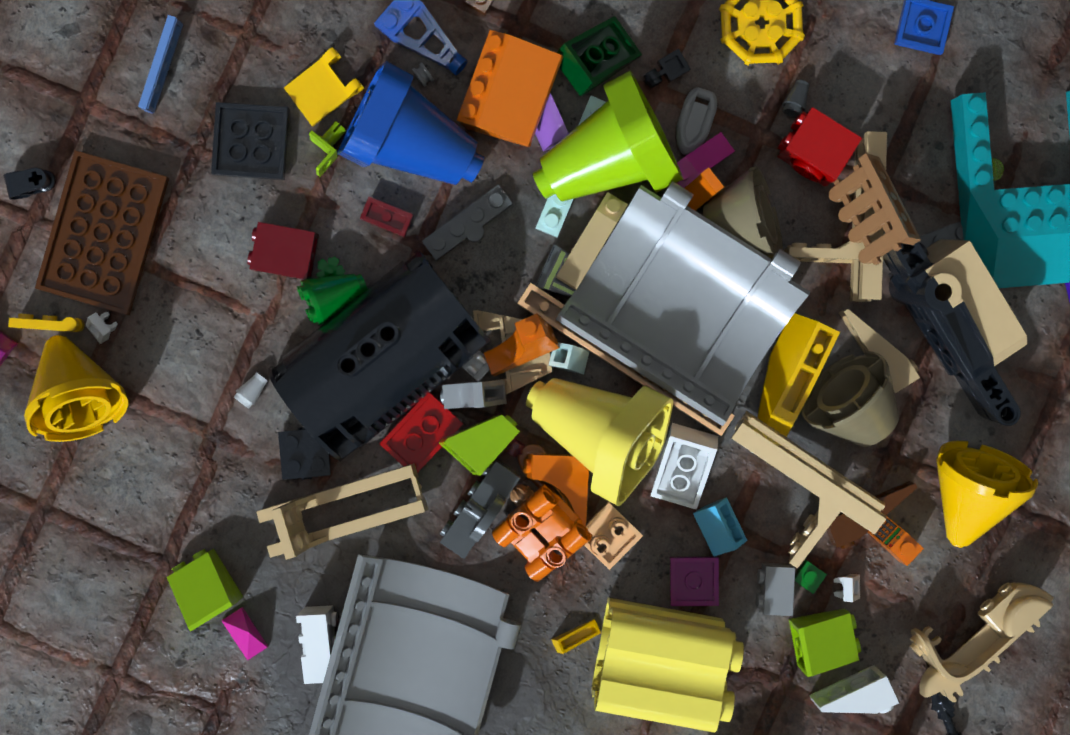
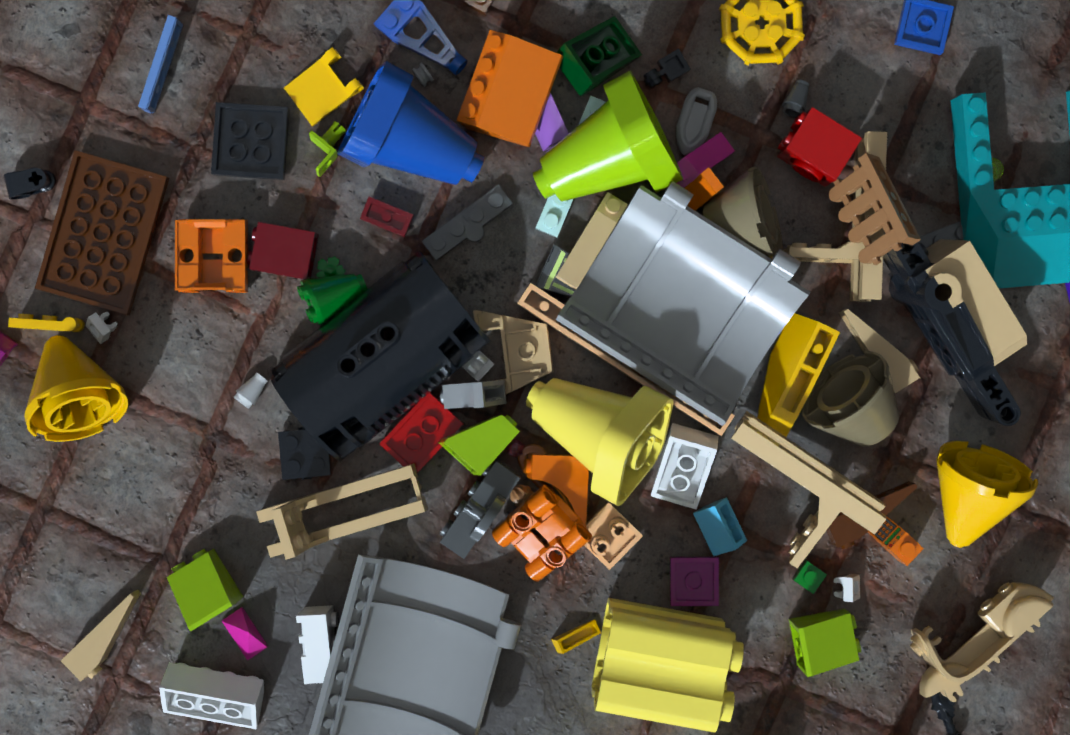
(94, 649): none -> tan slope
(211, 237): none -> orange piece
(212, 695): none -> white slope
(529, 341): orange arch -> none
(569, 358): light aqua brick -> none
(776, 589): light grey brick -> none
(859, 693): white slope -> none

